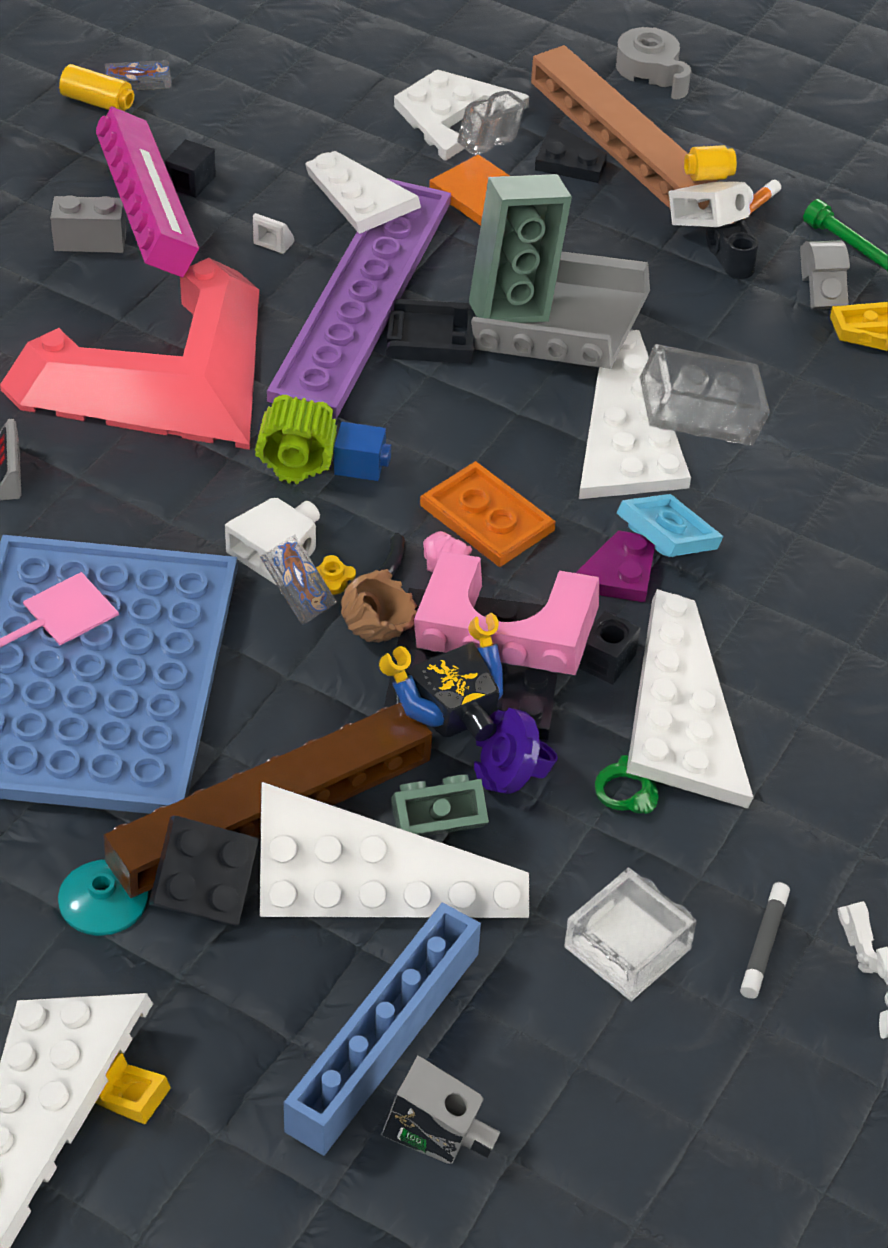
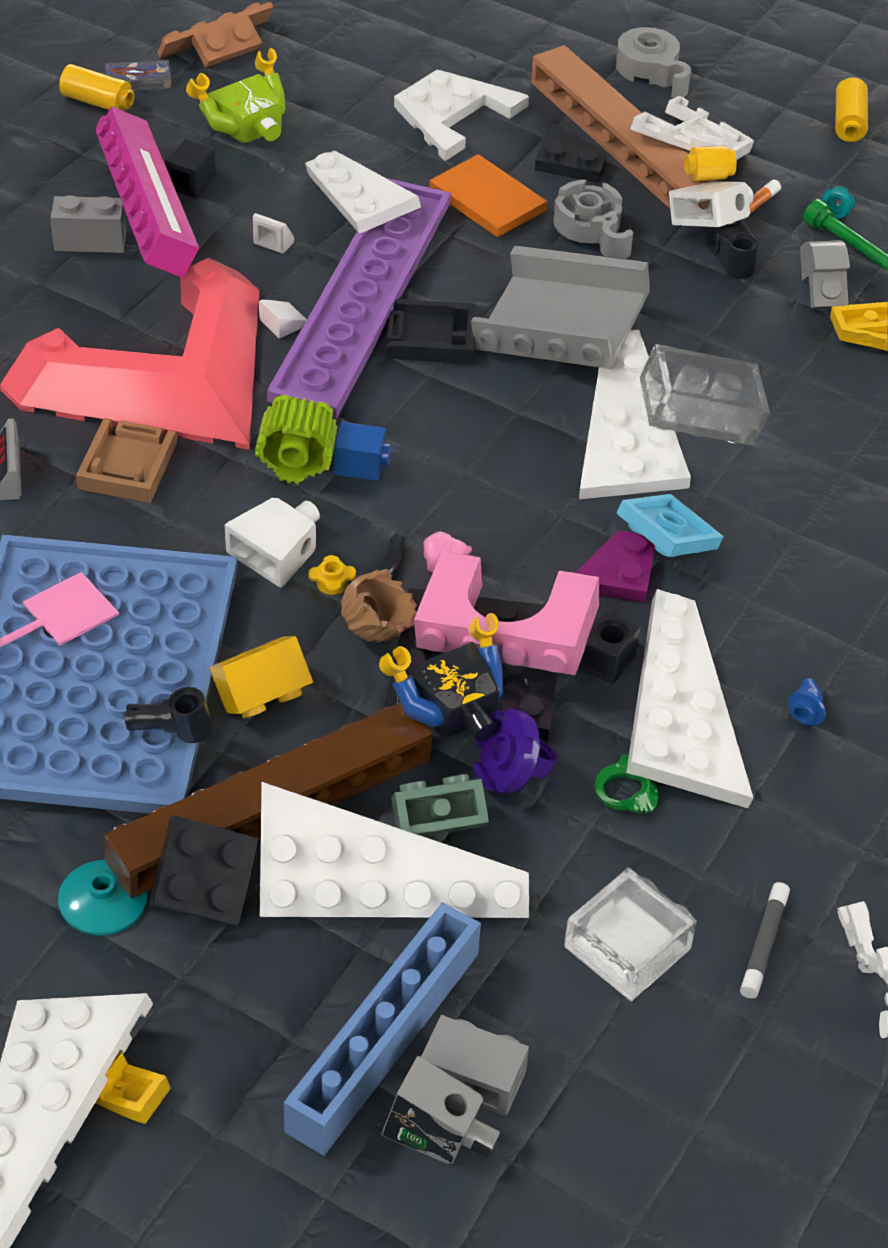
(126, 463): none -> medium nougat container
(181, 713): none -> black pin
(221, 39): none -> nougat bracket
(246, 107): none -> lime torso
(261, 676): none -> yellow brick
(280, 317): none -> white slope
(298, 579): tile -> none
(480, 1060): none -> light grey brick
(487, 513): orange tile -> none
(491, 122): clear brick -> none
(519, 248): sand green brick -> none
(592, 216): none -> light grey piece
(694, 131): none -> white wing
(807, 703): none -> blue plate
(841, 194): none -> teal plate
(851, 109): none -> yellow brick

